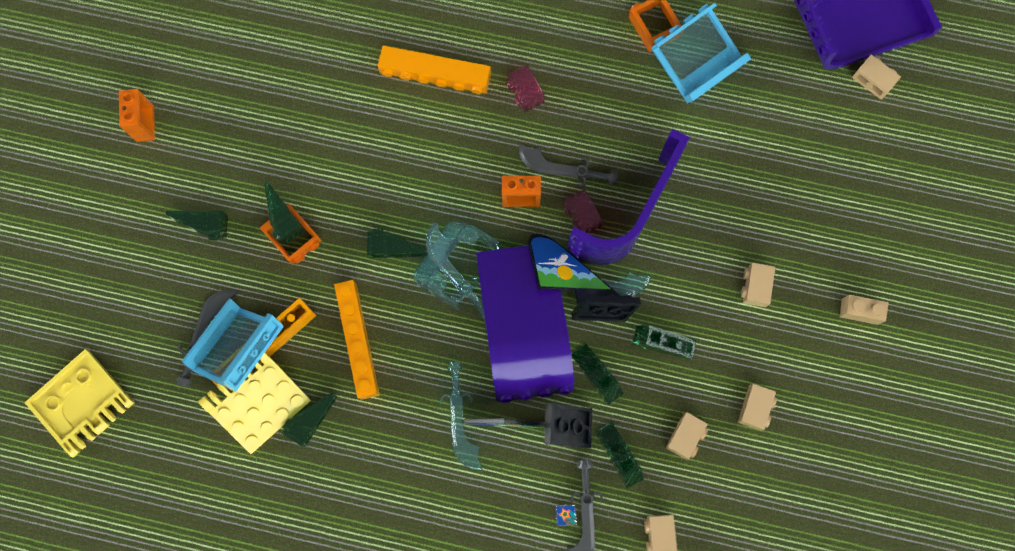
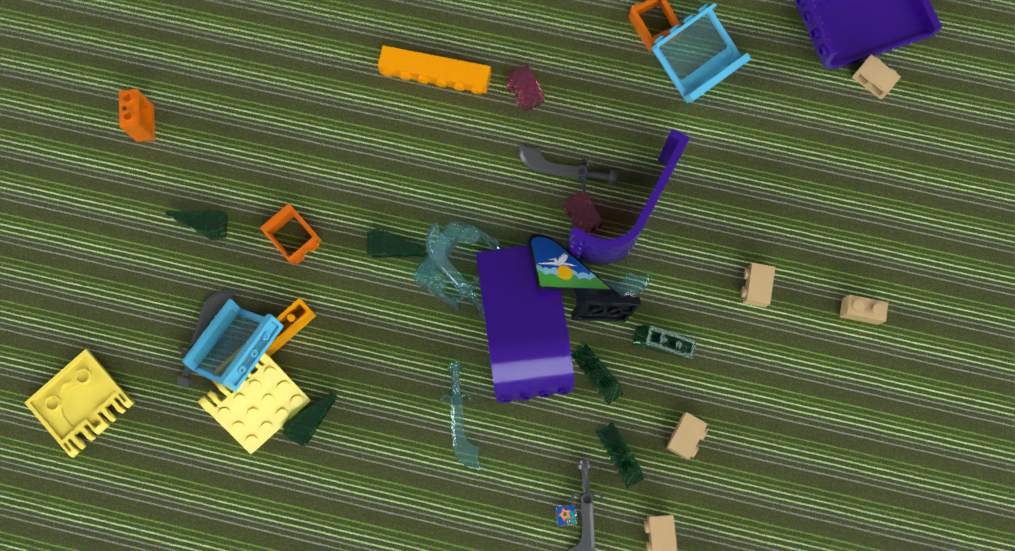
(280, 217): clear green slope -> none
(356, 340): light orange brick -> none
(521, 194): orange window -> none
(563, 425): black piece -> none
(757, 407): tan brick -> none

